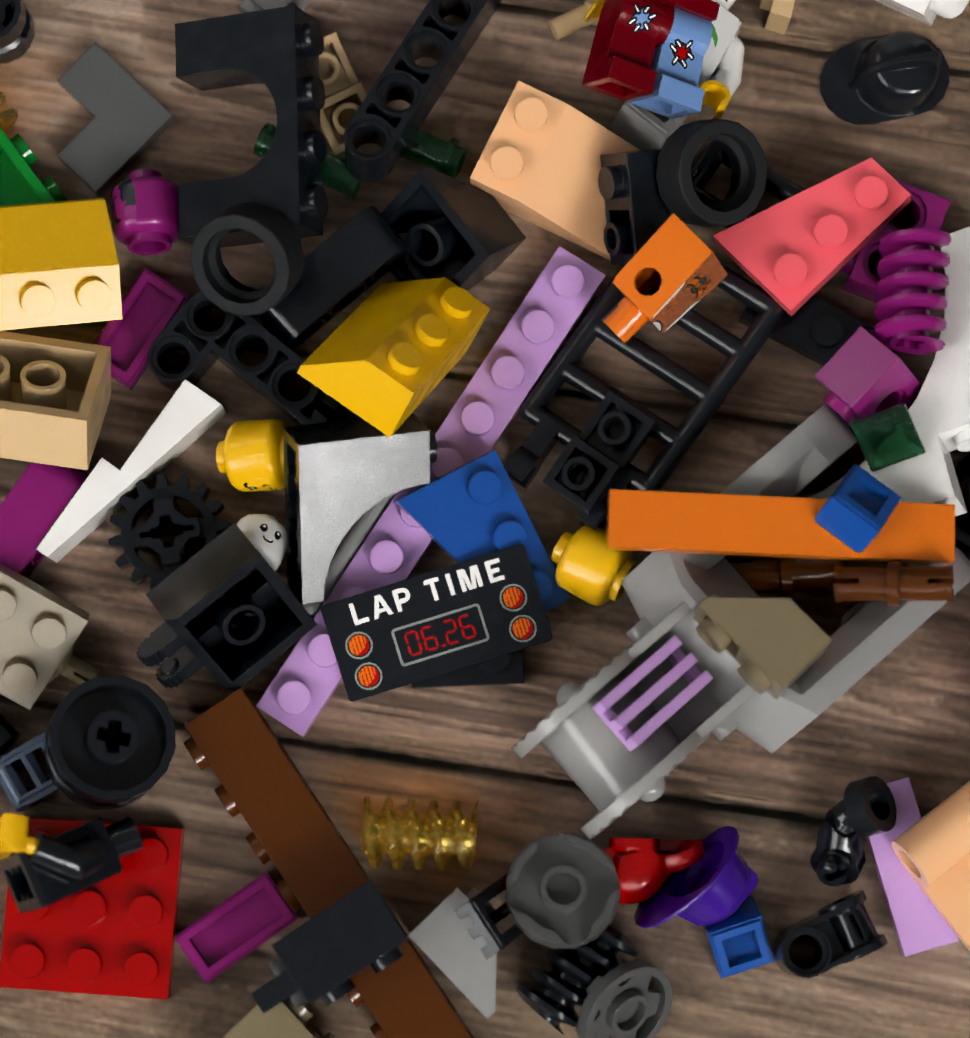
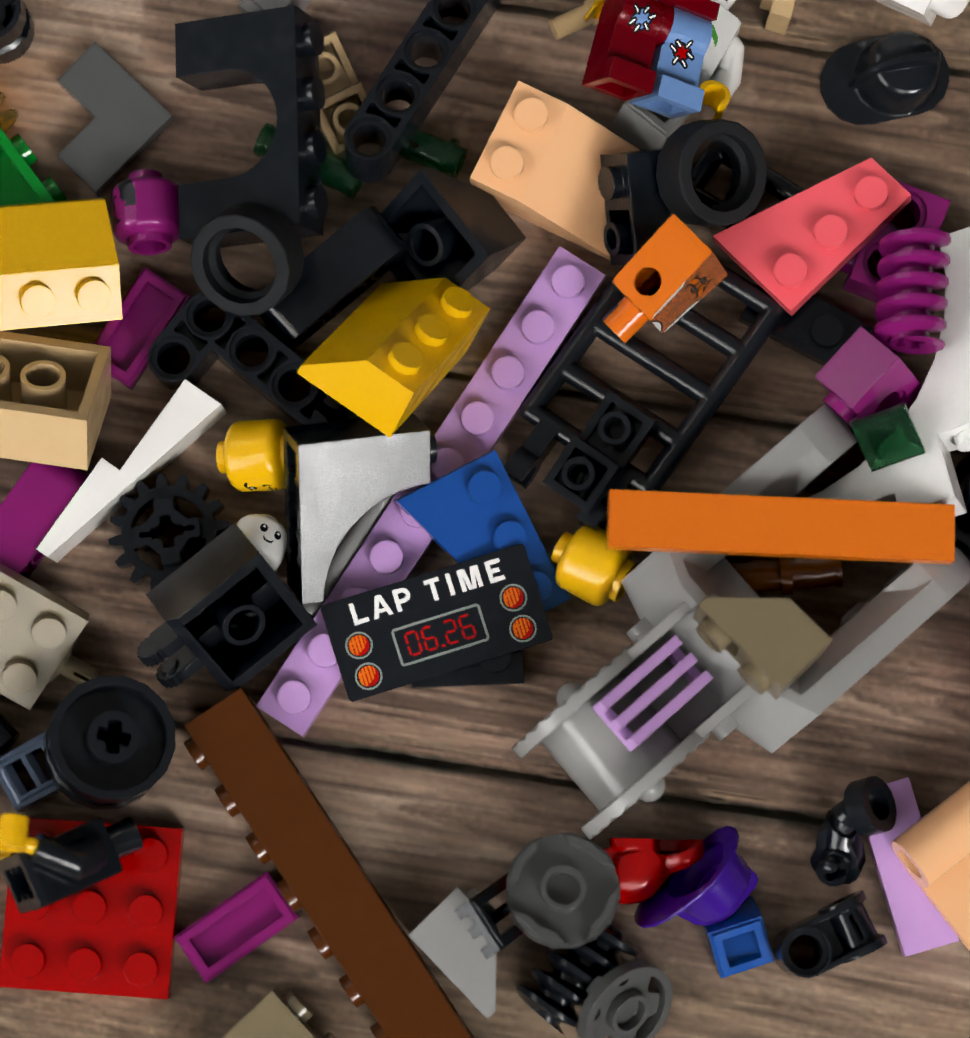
(332, 948): black hinge -> none
(419, 835): clear yellow piece -> none
(857, 509): blue slope -> none
(894, 583): reddish brown pin -> none

